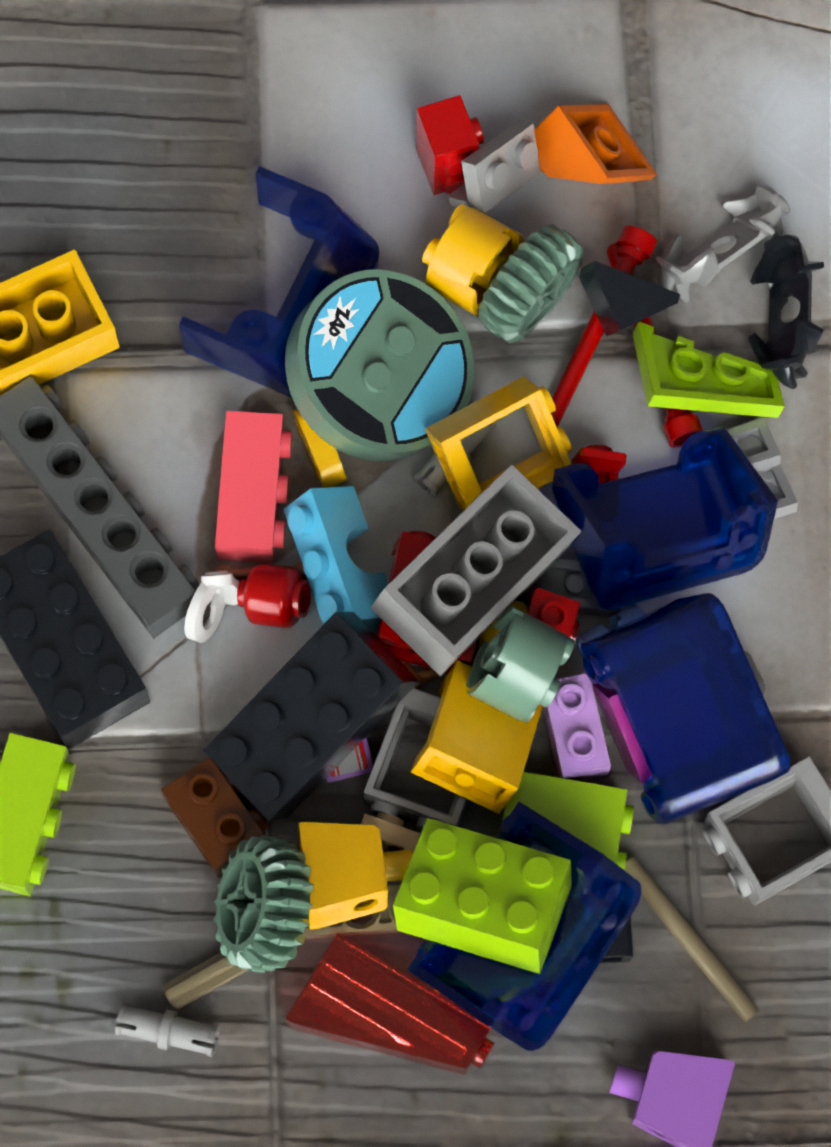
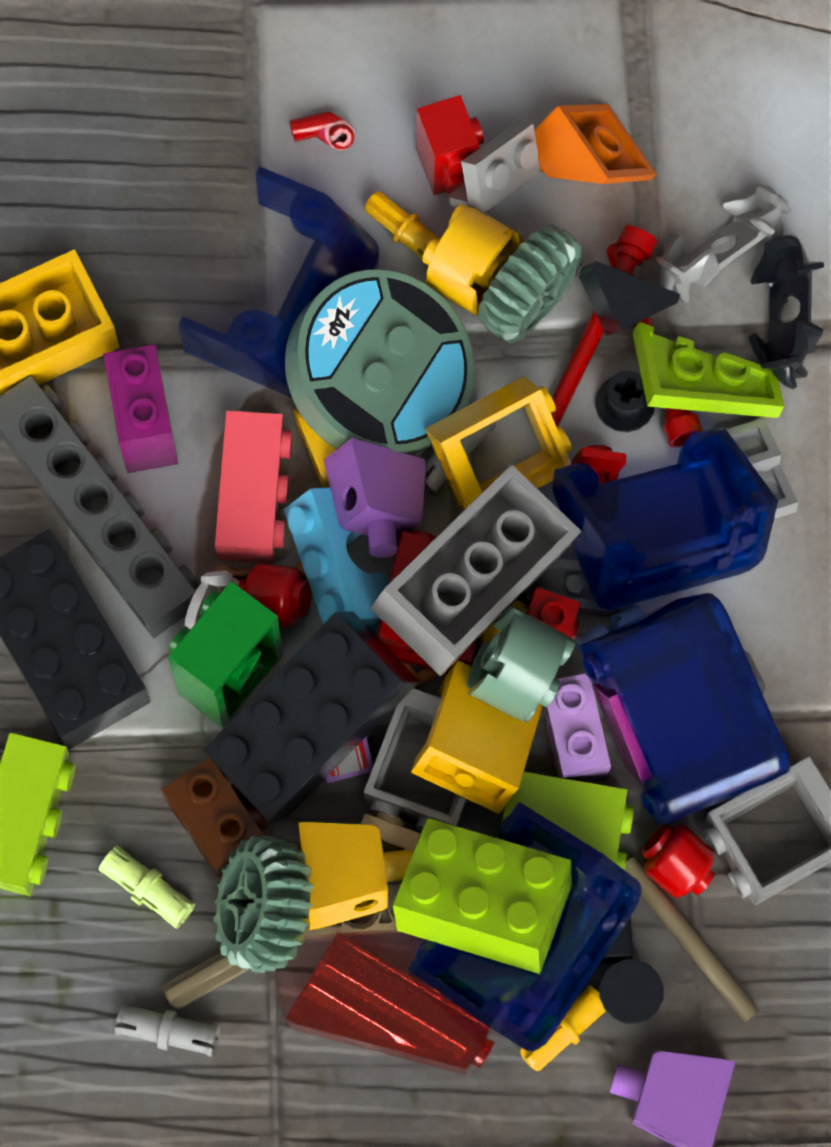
(140, 408): none -> magenta piece
(147, 886): none -> yellowish green pin
(225, 653): none -> green brick
(325, 127): none -> red arm
(376, 492): none -> medium lavender torso
(404, 226): none -> yellow axle
(581, 1015): none -> yellow axle
(623, 403): none -> black piece
(631, 991): none -> black piece
(678, 861): none -> red head

